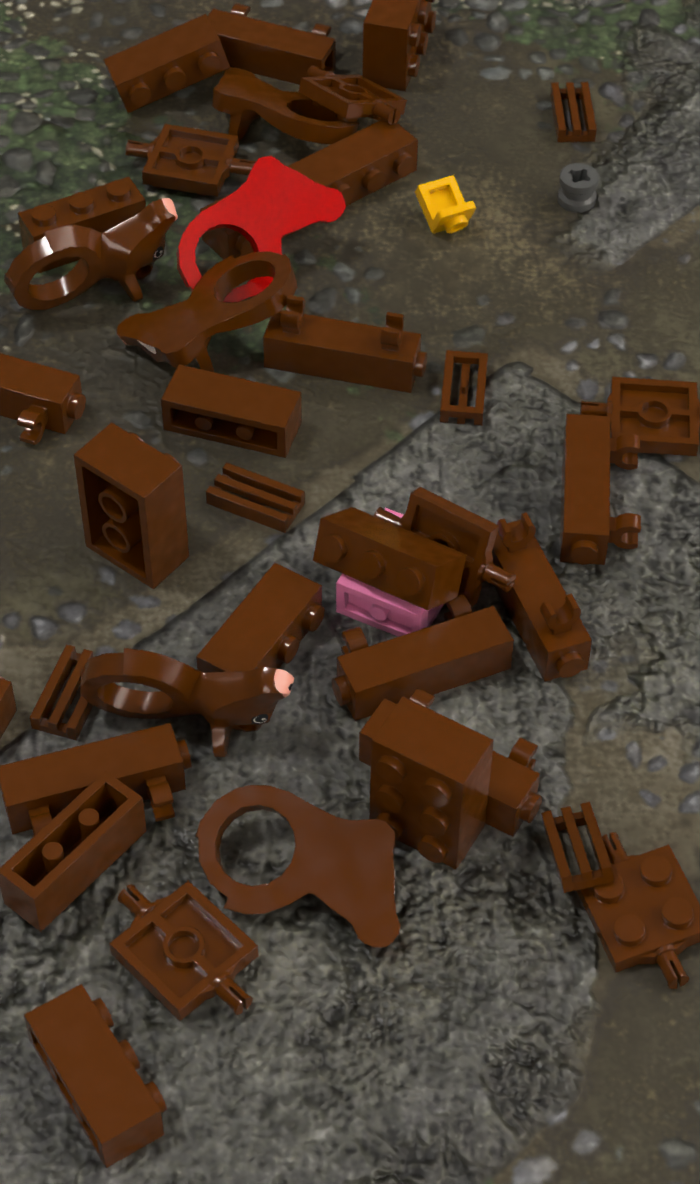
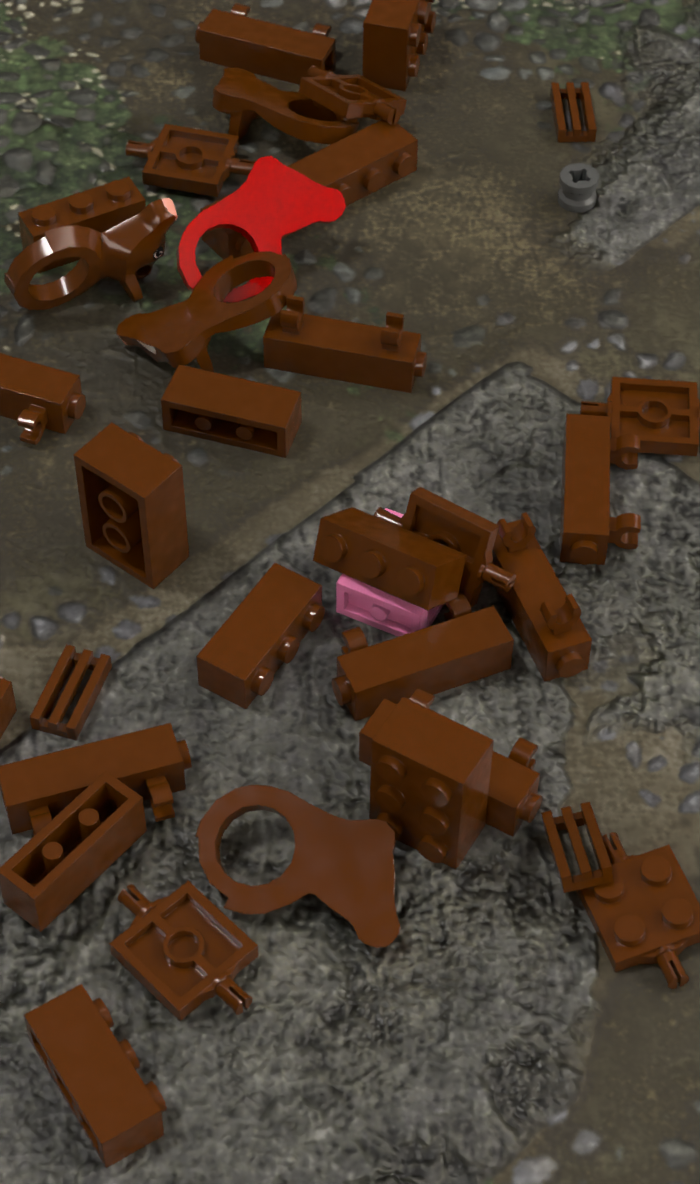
(167, 63): reddish brown brick -> none
(223, 698): reddish brown animal -> none
(260, 492): reddish brown tile -> none
(444, 205): yellow bracket -> none
(463, 411): reddish brown tile -> none

